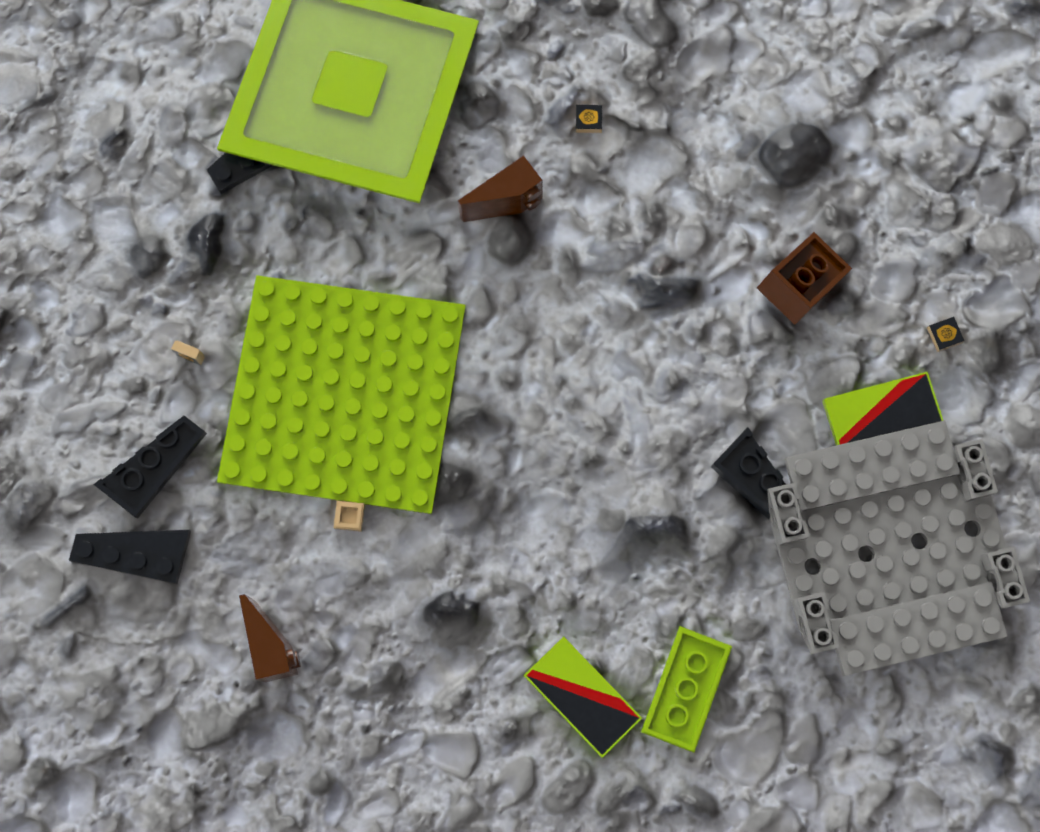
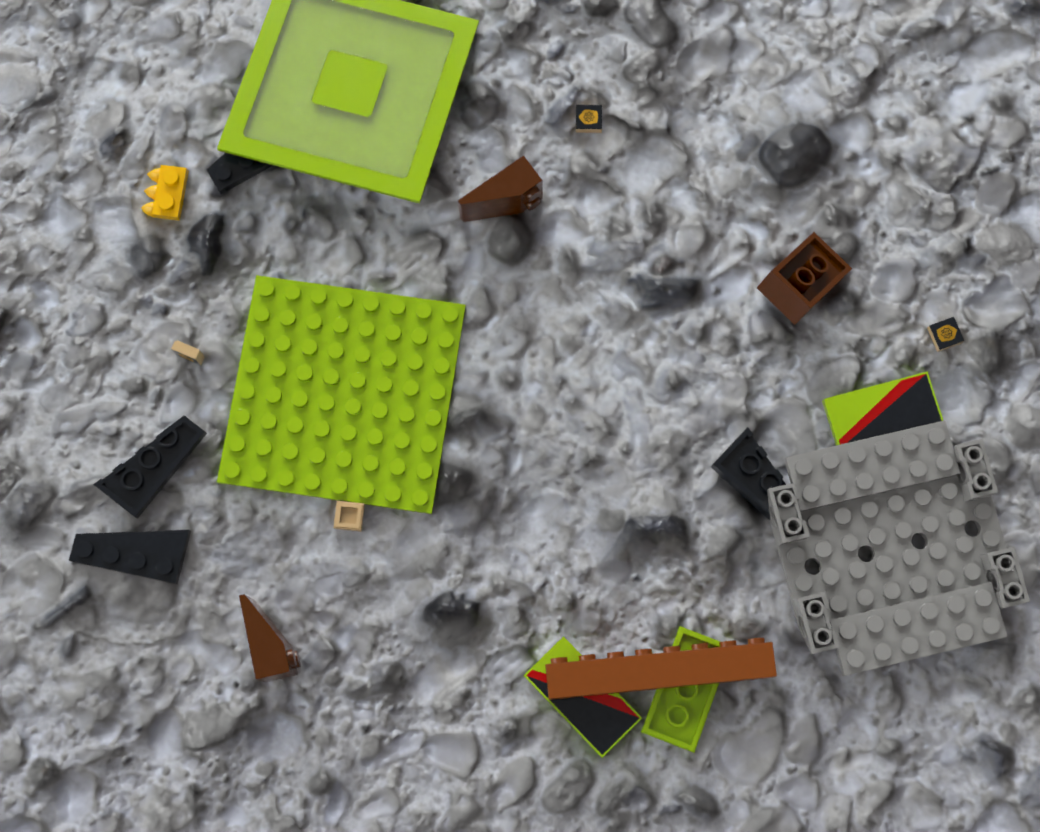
(168, 192): none -> yellow plate
(660, 670): none -> dark orange brick

